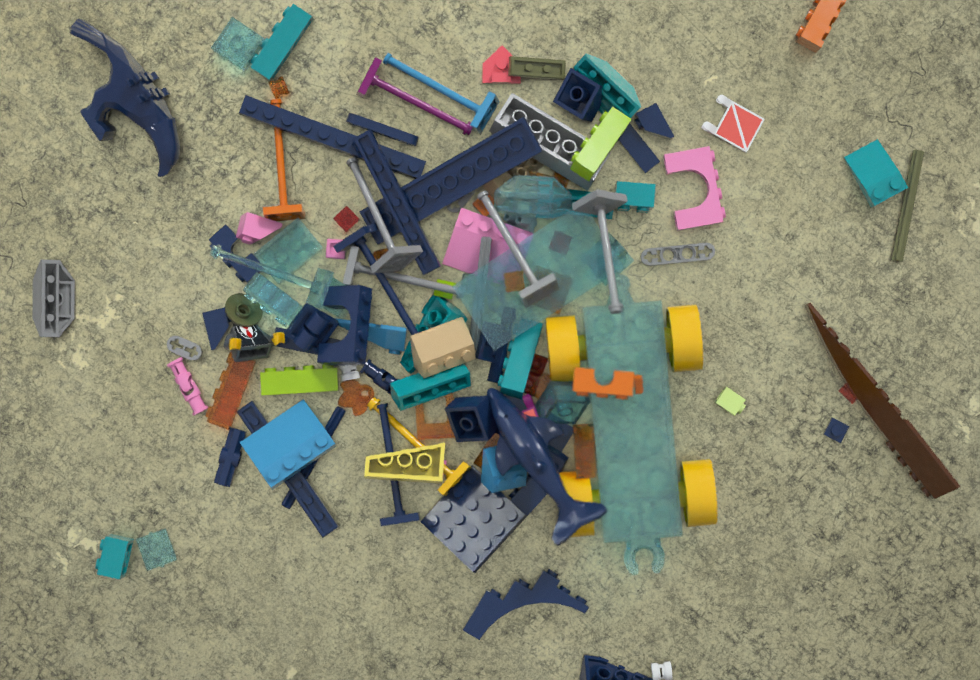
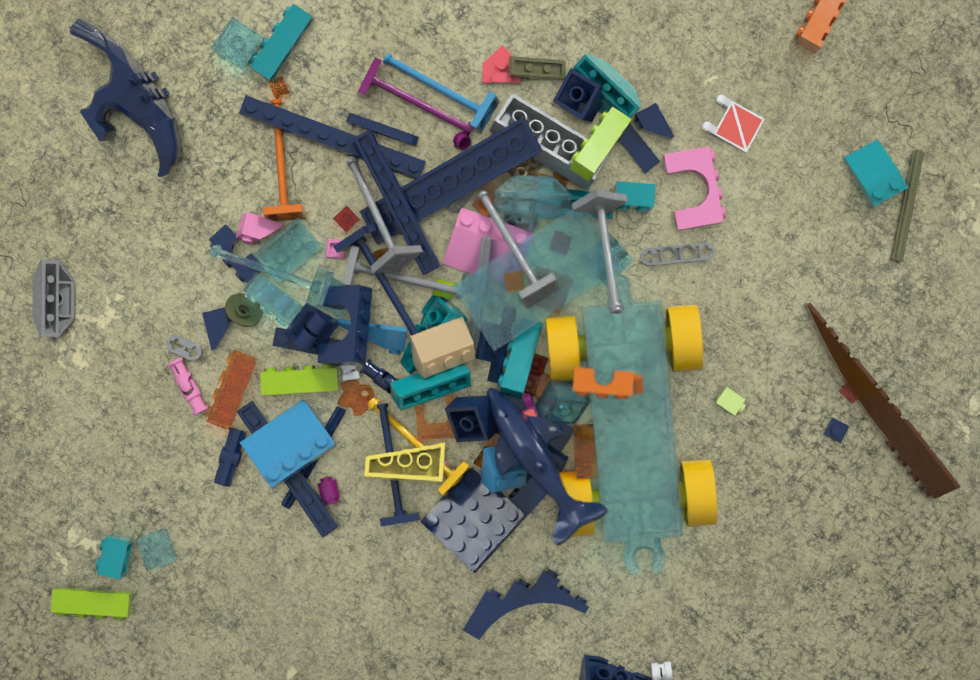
(91, 602): none -> lime brick
(251, 342): torso -> none
(328, 490): none -> magenta brick
(461, 141): none -> magenta plate

